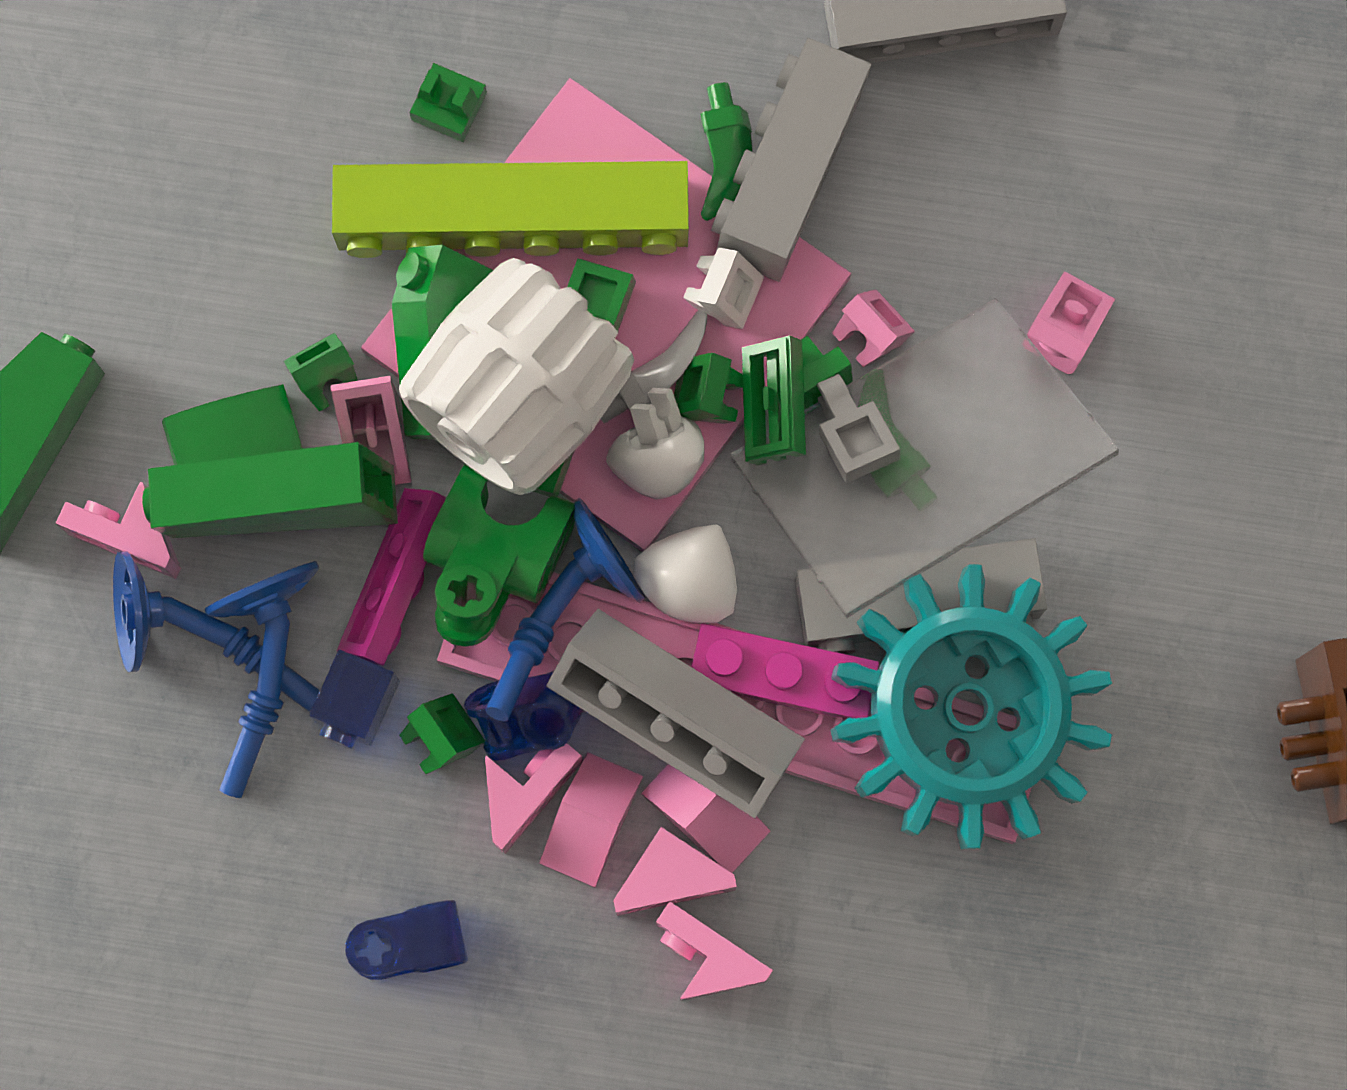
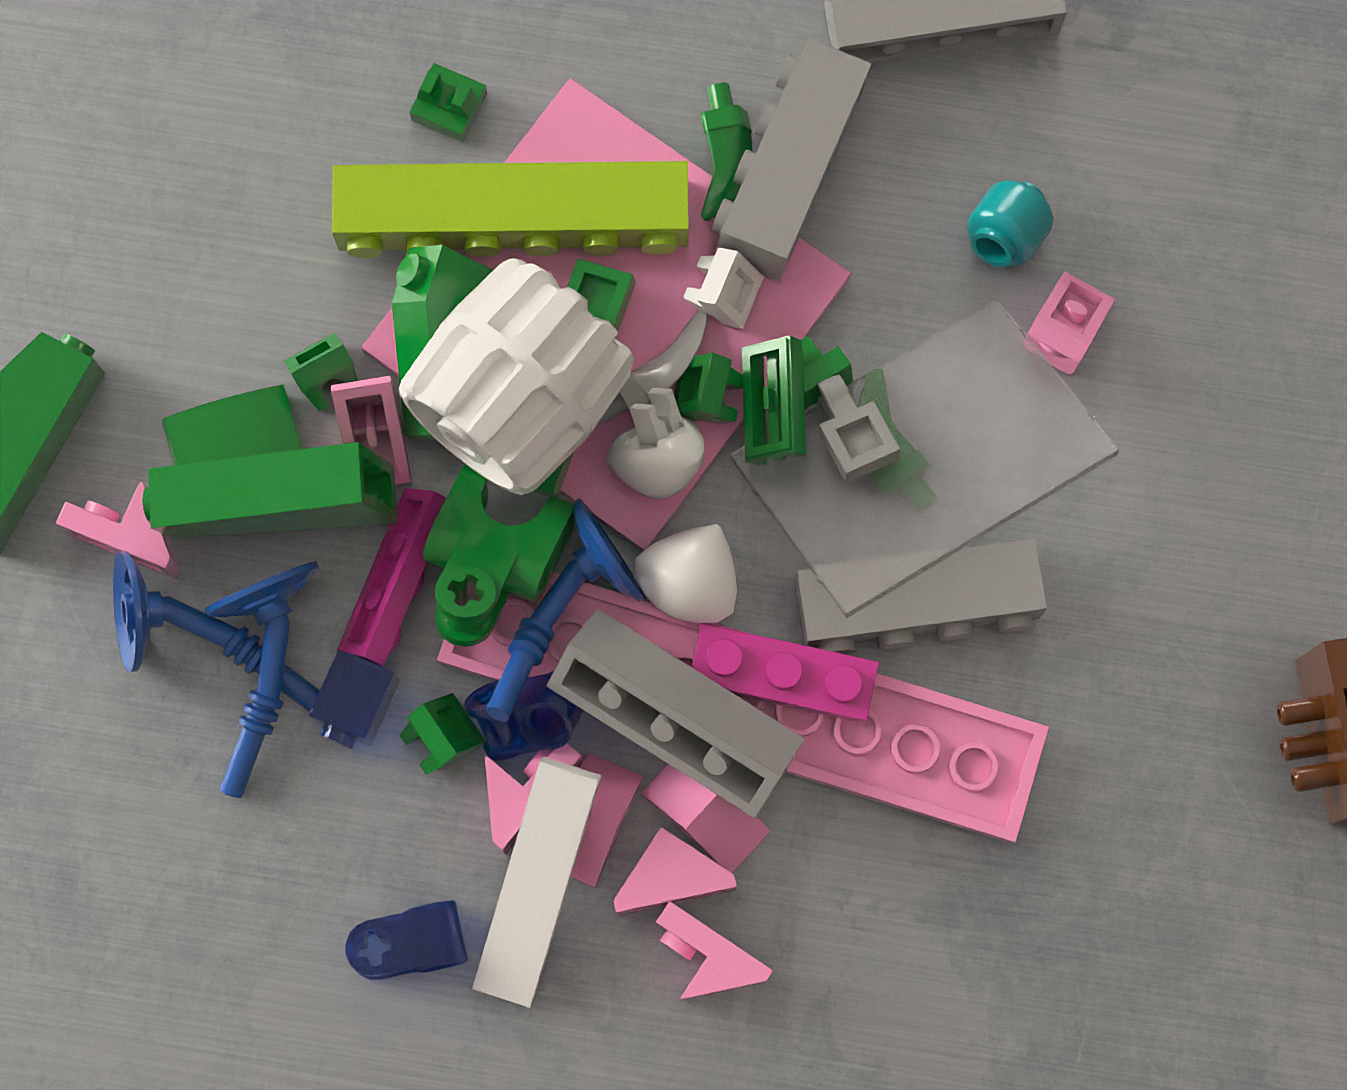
(536, 881): none -> white tile
(877, 322): bright pink tile -> none
(1009, 223): none -> teal head
(1018, 676): teal gear -> none

